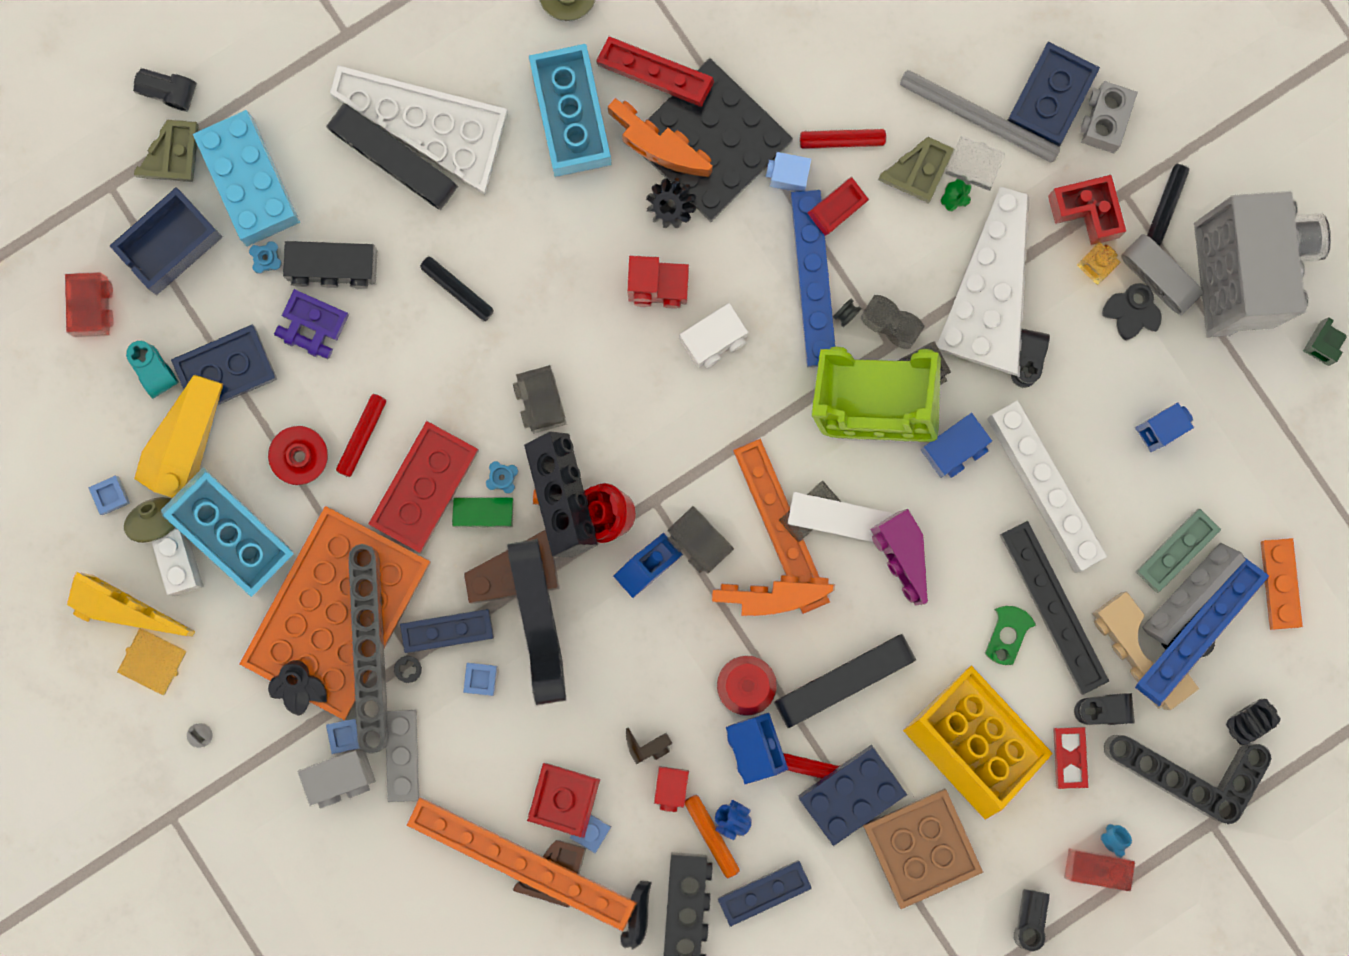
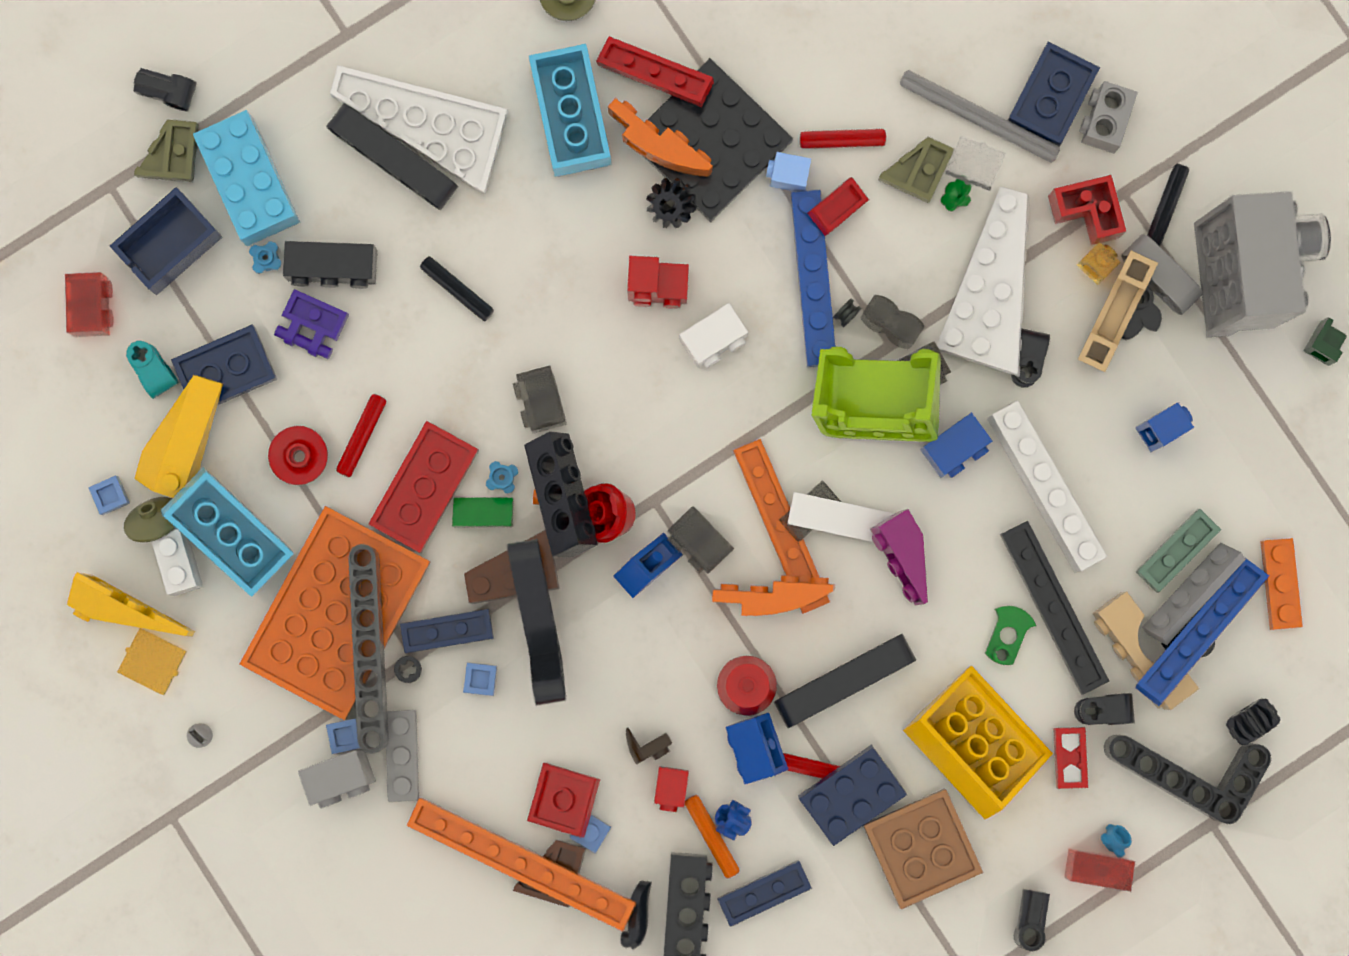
(297, 691): black plate -> none
(1117, 310): none -> tan arch

